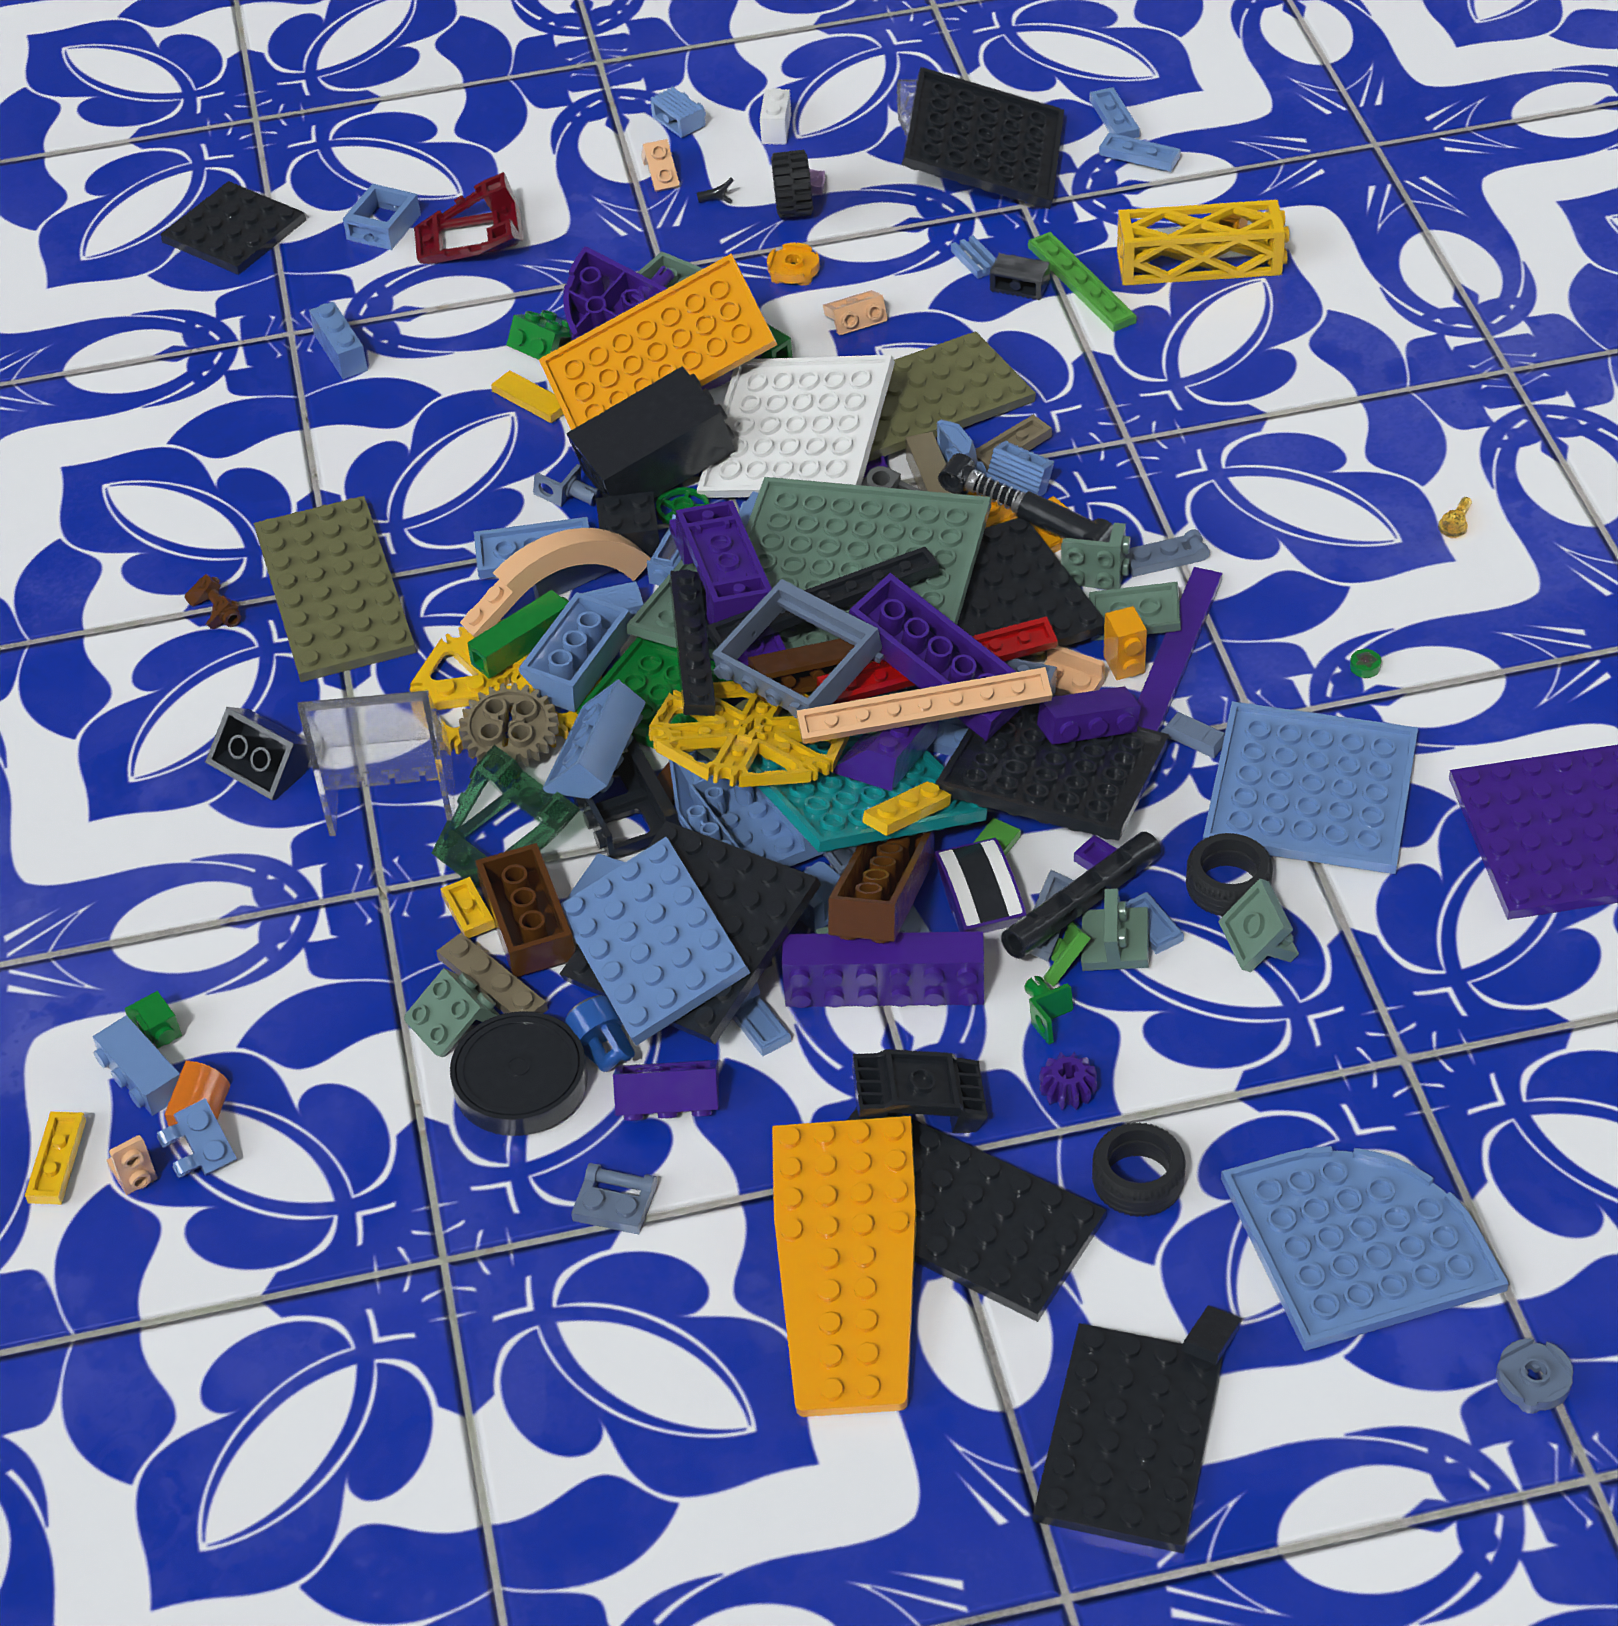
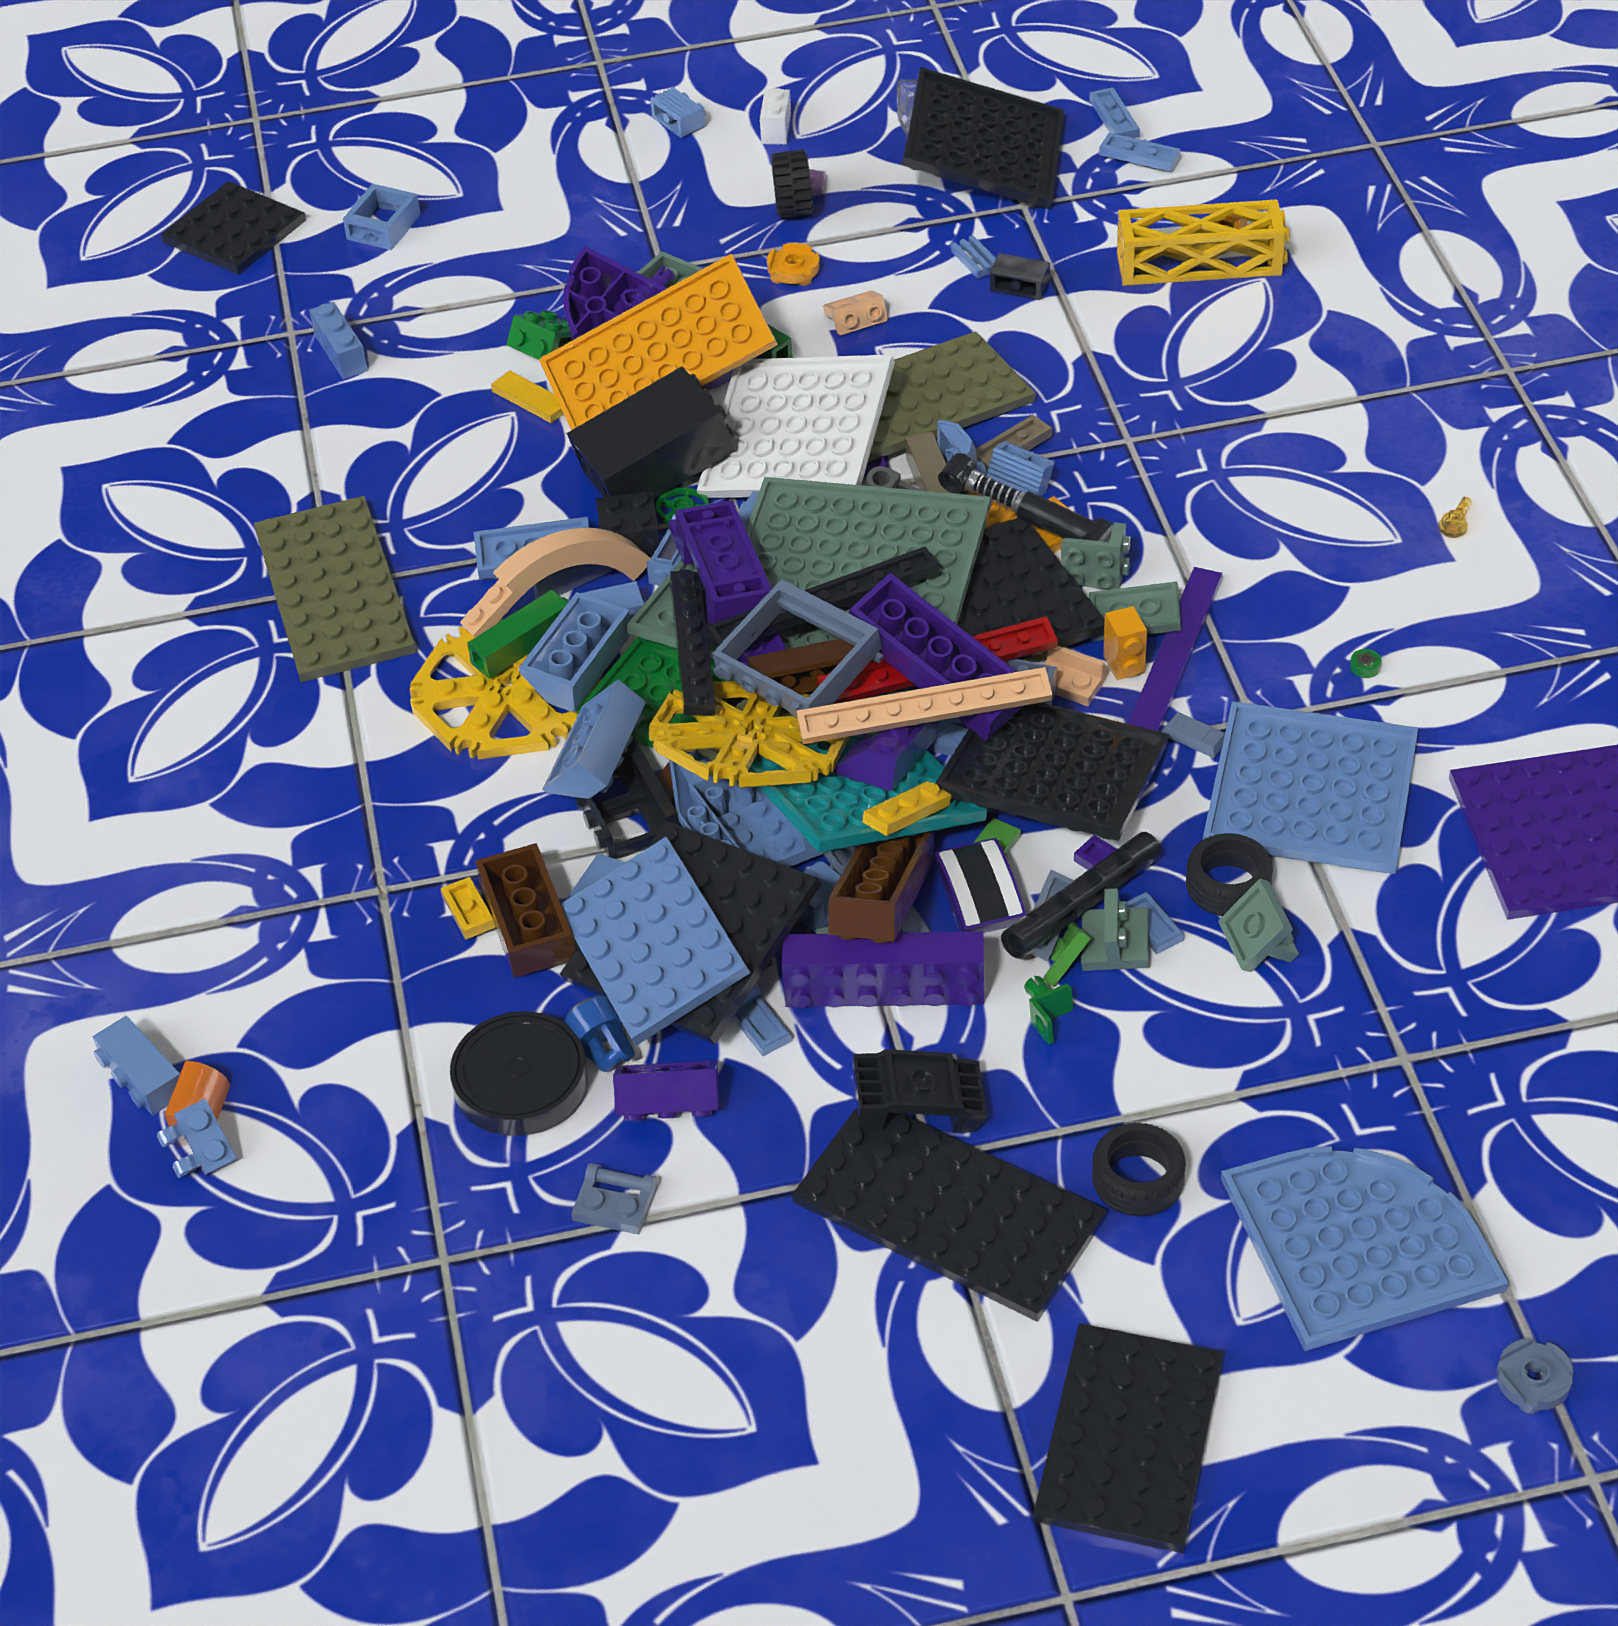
(55, 1158): yellow plate -> none
(132, 1165): light nougat bracket -> none
(154, 1019): green window -> none
(223, 608): reddish brown piece -> none
(258, 752): black slope -> none
(375, 742): clear windscreen -> none
(448, 1010): sand green bracket -> none
(492, 978): dark tan plate -> none
(503, 234): dark red windscreen -> none
(517, 787): clear green windscreen -> none
(529, 731): dark tan gear -> none
(569, 487): sand blue bracket -> none
(660, 164): light nougat bracket -> none
(716, 193): black bar -> none
(846, 1261): light orange wing -> none
(1068, 1080): dark purple gear -> none
(1082, 282): bright green tile -> none
(1089, 715): dark purple brick -> none
(1167, 554): sand blue plate -> none
(1211, 1335): black tile -> none

